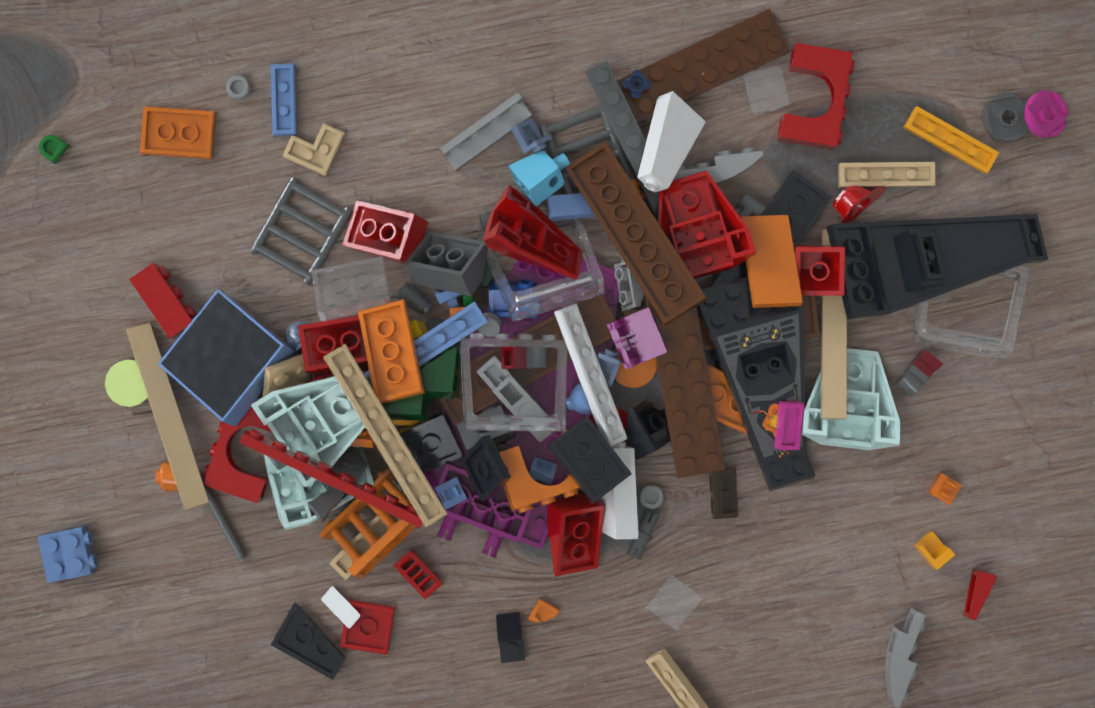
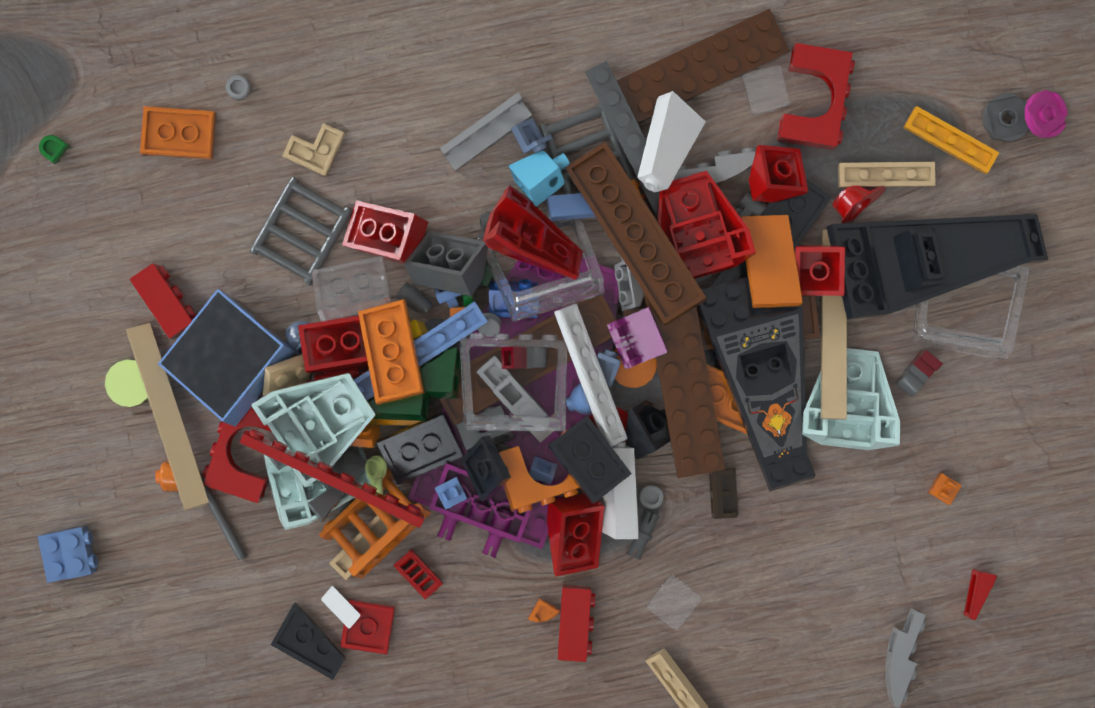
(284, 99): medium blue tile -> none
(376, 470): none -> yellowish green plate
(385, 435): tan tile -> none
(510, 637): black slope -> none
(575, 623): none -> red brick
(630, 84): dark blue plate -> none
(777, 174): none -> red slope
(789, 425): dark pink tile -> none
(933, 550): light orange panel -> none

